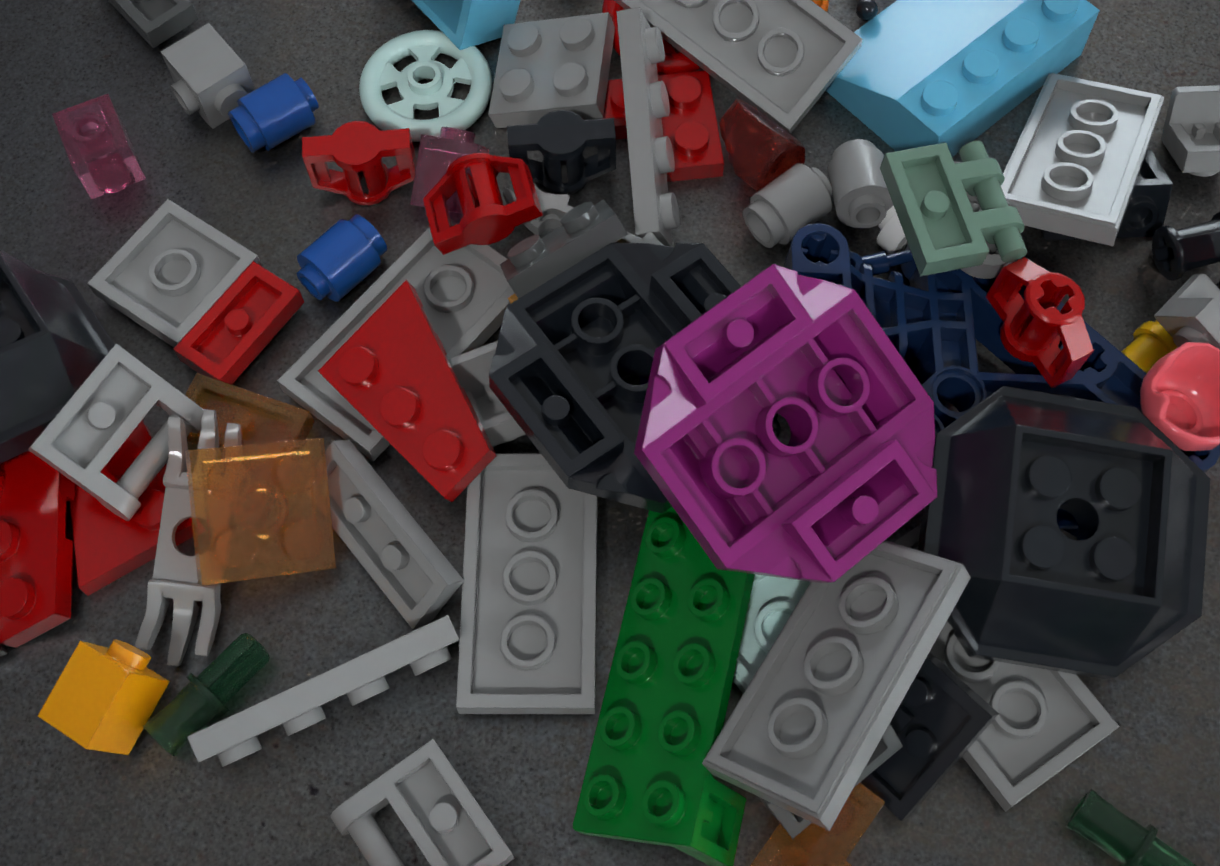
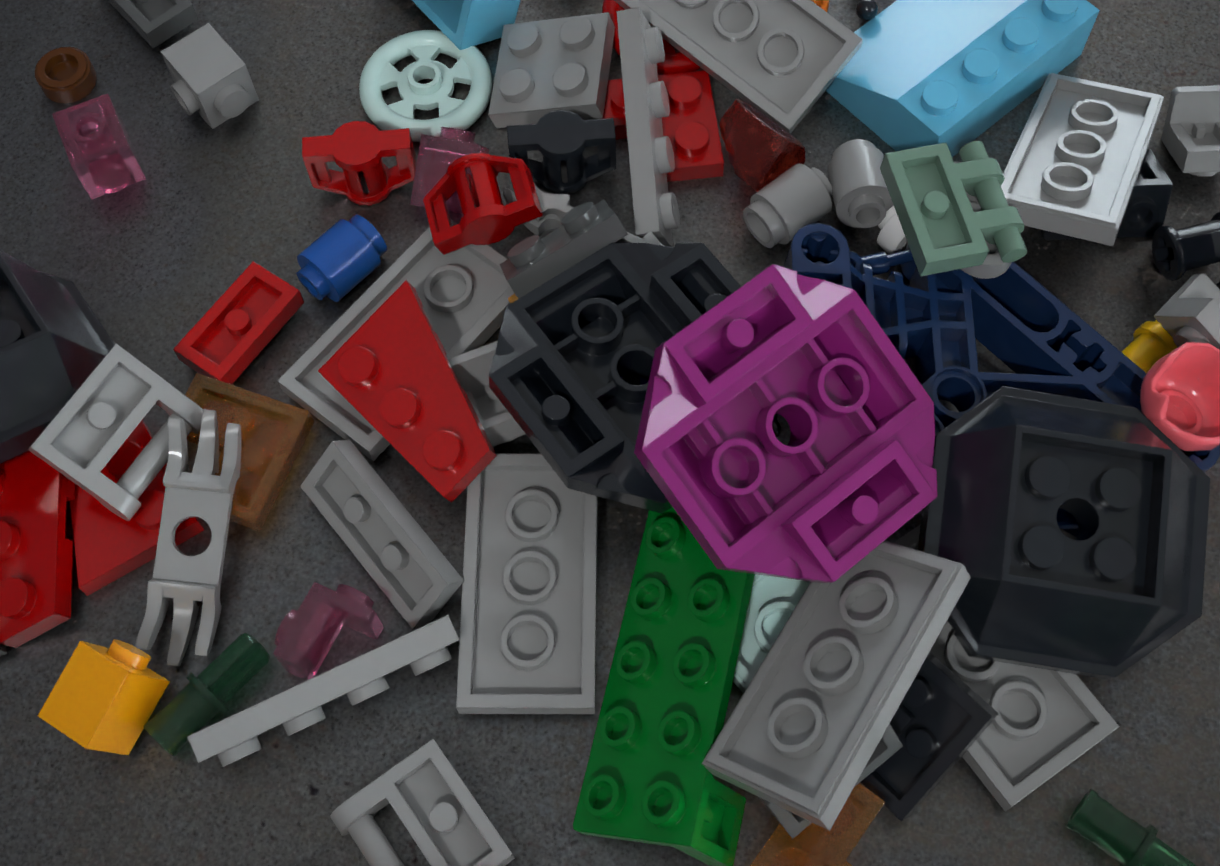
(65, 75): none -> reddish brown tile
(171, 272): light grey plate -> none
(260, 510): clear orange plate -> none
(274, 112): blue brick -> none
(311, 631): none -> clear pink bracket
(1035, 325): red piece -> none

